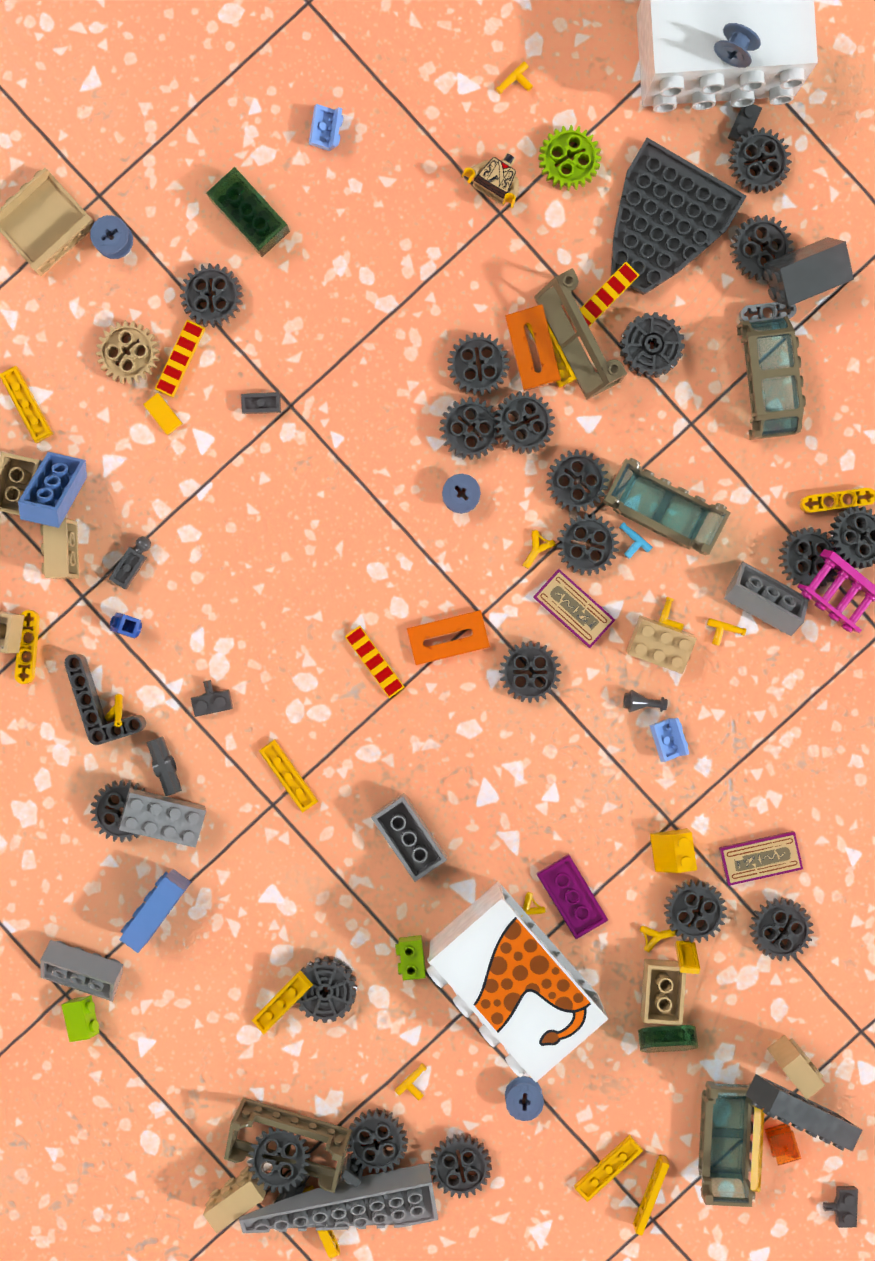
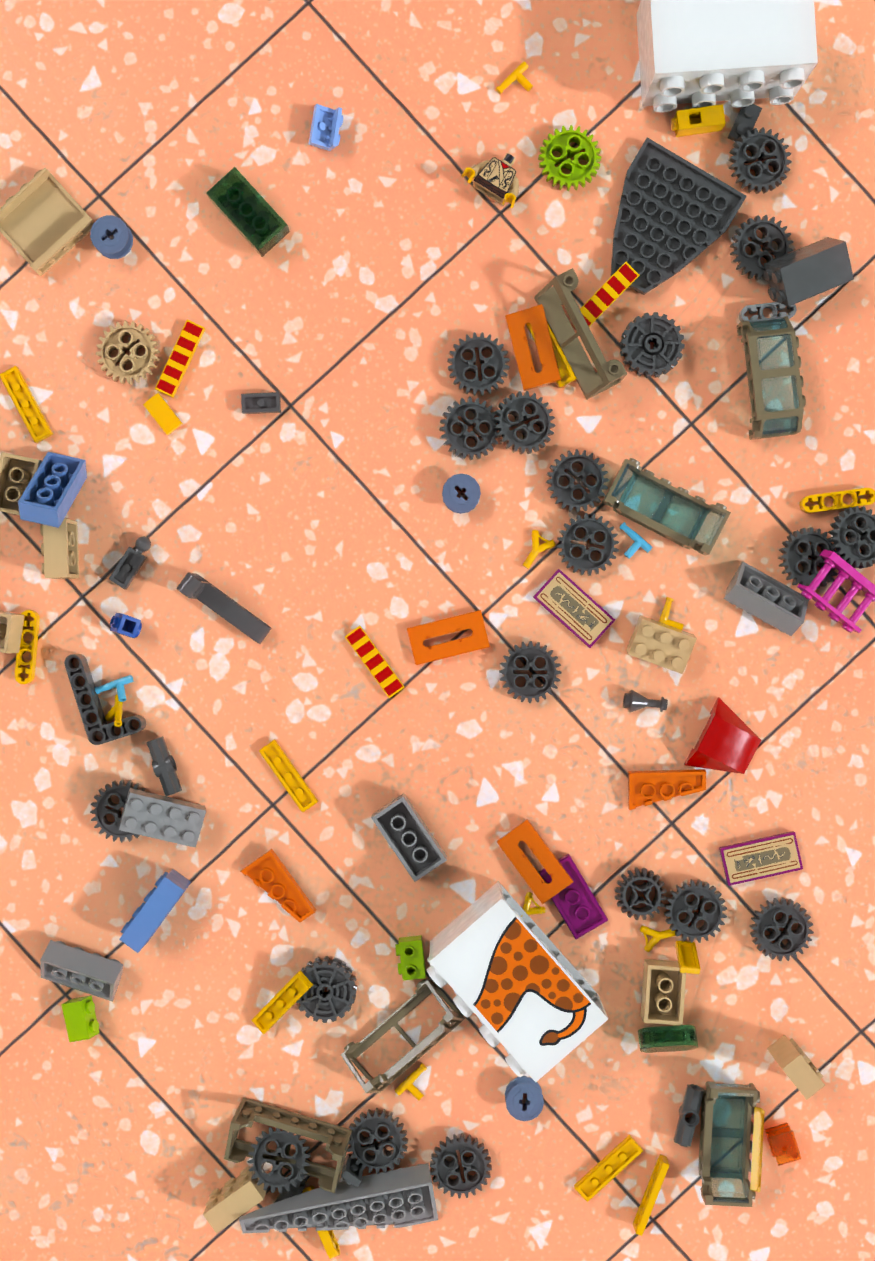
(119, 684): none -> medium azure piece
(194, 297): dark grey gear -> none
(198, 588): none -> dark grey beam
(211, 701): dark grey plate -> none
(280, 885): none -> orange wing
(446, 1025): none -> dark tan windscreen
(510, 845): none -> orange piece
(645, 888): none -> dark grey gear
(654, 786): none -> orange wing
(669, 739): light blue bracket -> none
(673, 851): yellow slope -> none
(691, 1104): none -> dark grey piece
(698, 120): none -> yellow brick
(720, 627): yellow piece -> none
(724, 743): none -> red wedge
(740, 41): sand blue piece -> none
(803, 1113): dark grey brick -> none
(844, 1206): dark grey plate -> none

